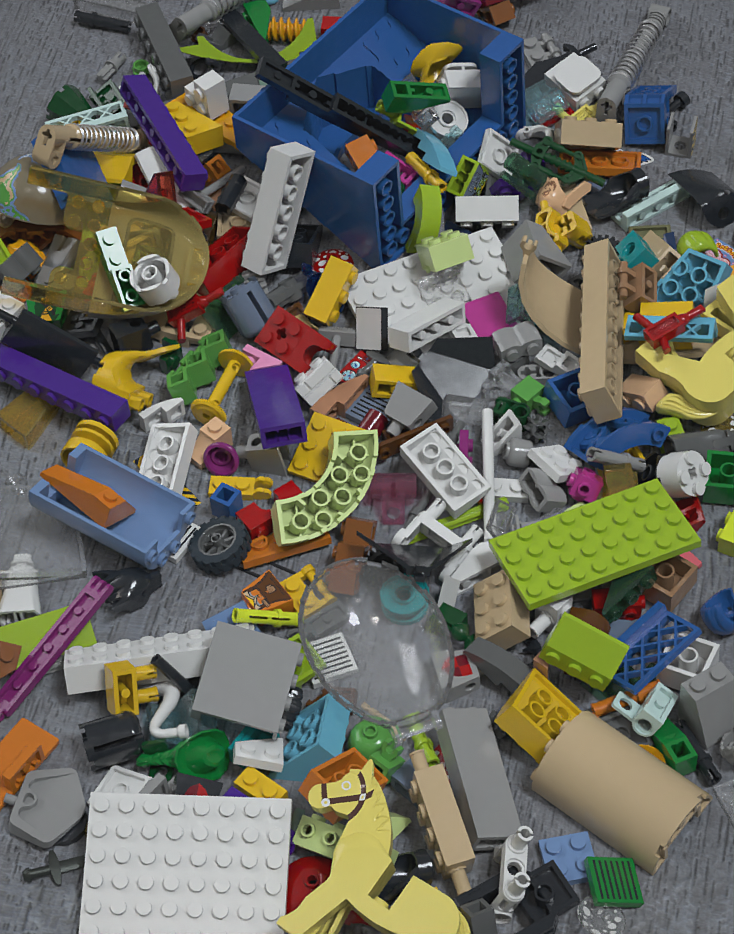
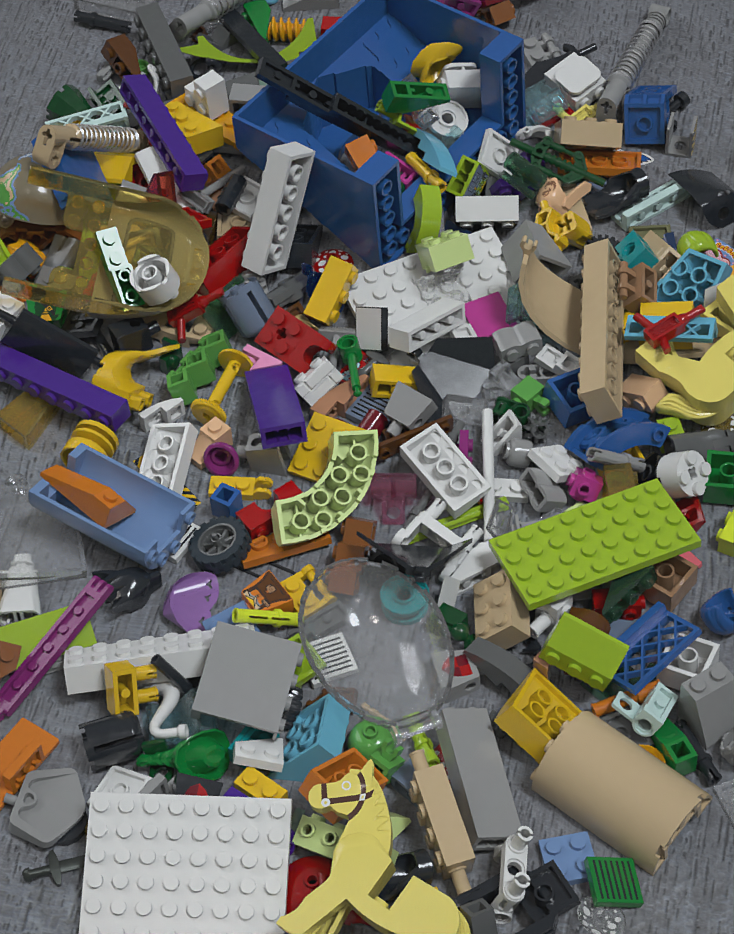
(121, 55): none -> reddish brown slope
(187, 601): none -> medium lavender piece
(351, 354): none -> green piece

